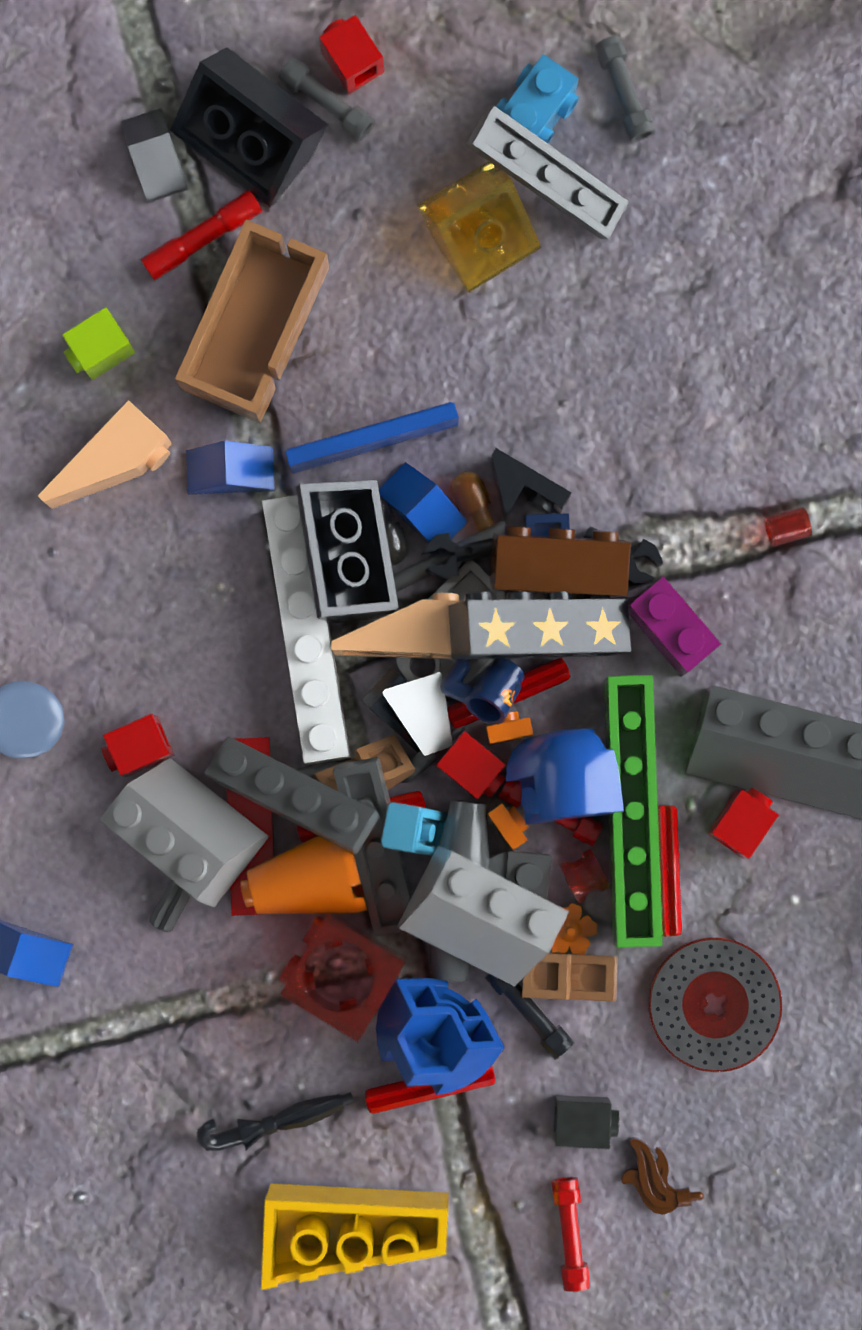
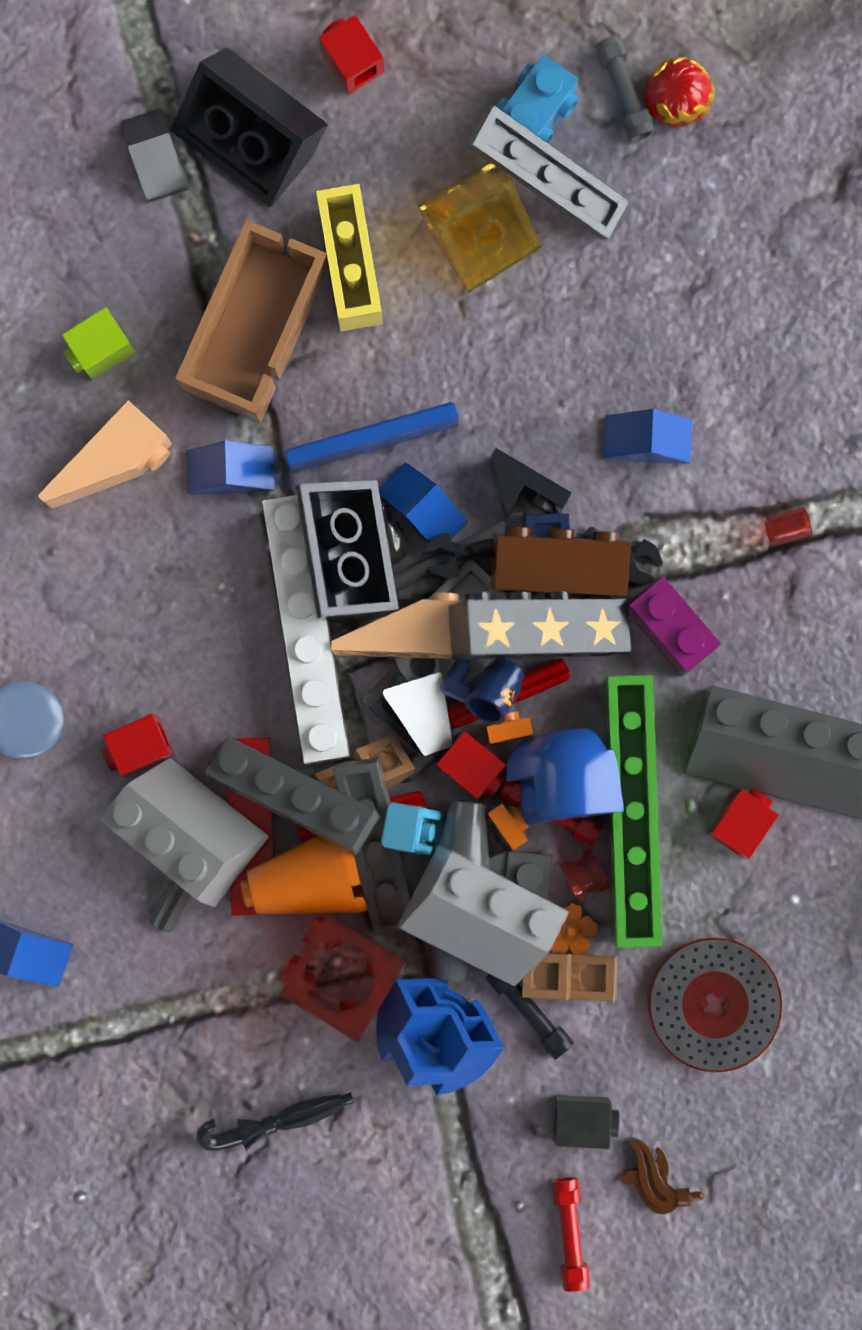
(223, 221): red piece -> none
(298, 77): dark grey bar -> none
(346, 1228): yellow wedge -> none
(349, 257): none -> light yellow brick
(399, 1095): red axle -> none
(472, 498): clear orange cylinder -> none
(647, 437): none -> blue slope
(669, 870): red axle -> none
(679, 92): none -> red hair

